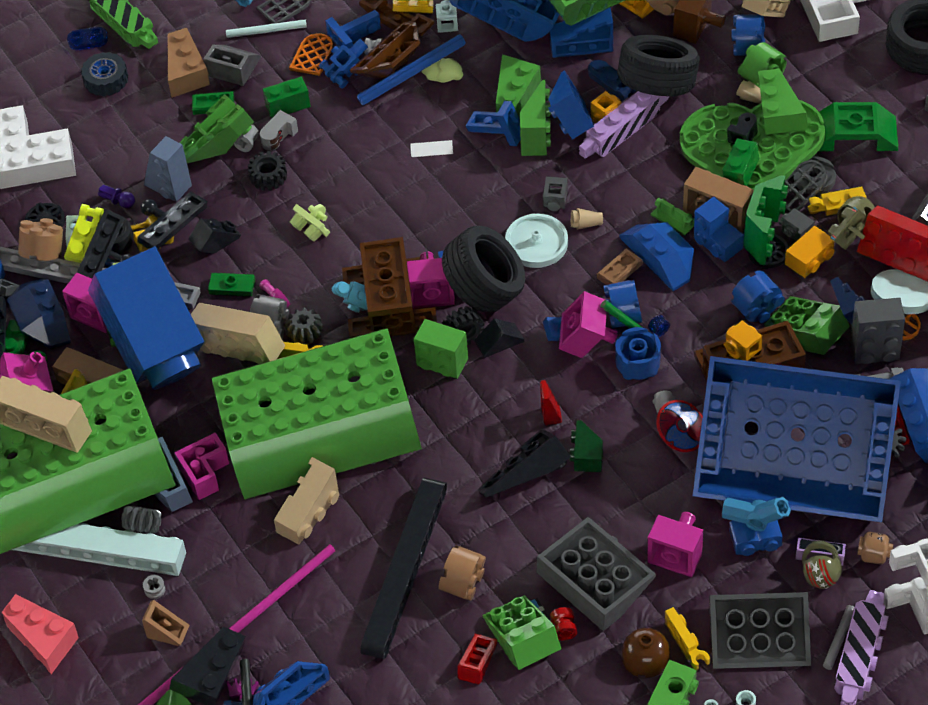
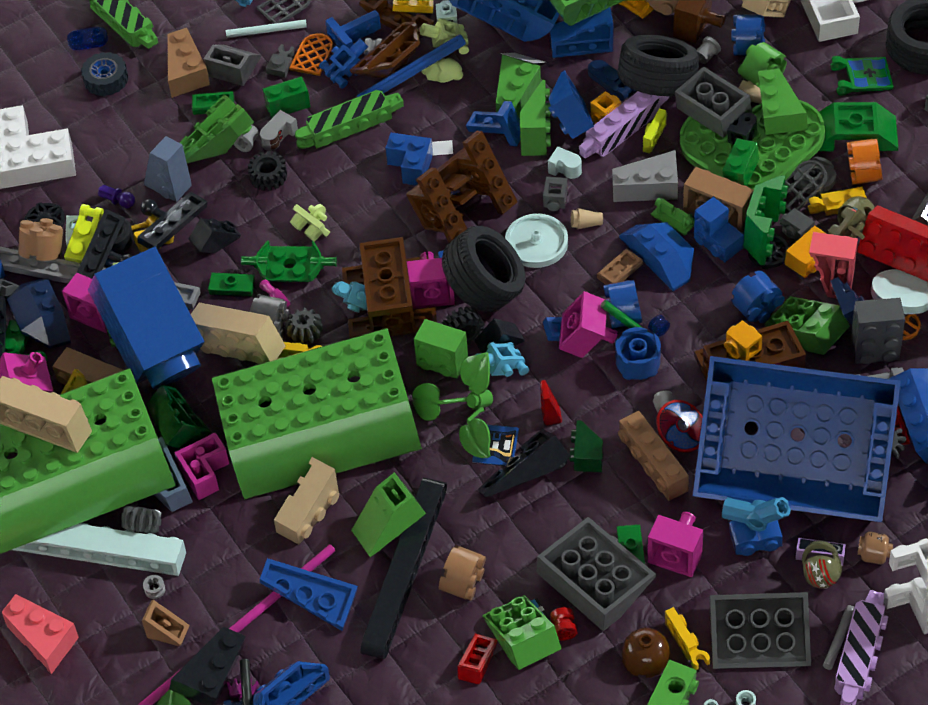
(176, 418): none -> dark green wedge
(272, 261): none -> green plate
(280, 64): none -> dark grey plate
(314, 592): none -> blue wing
(347, 119): none -> bright green hinge
(386, 515): none -> bright green slope
(409, 153): none -> blue brick
(443, 32): none -> yellowish green piece
(455, 182): none -> reddish brown piece
(475, 374): none -> bright green plant
(502, 445): none -> sticker
(504, 359): none -> medium azure piece
(522, 57): none -> white sticker
(565, 163): none -> light aqua leg
(630, 538): none -> green plate
(646, 179): none -> light grey wedge
(653, 455): none -> medium nougat brick
(654, 130): none -> neon yellow plate
(708, 49): none -> light grey bush
(712, 101): none -> dark grey brick
(834, 258): none -> coral wedge
(863, 74): none -> green flag
(864, 161): none -> orange brick

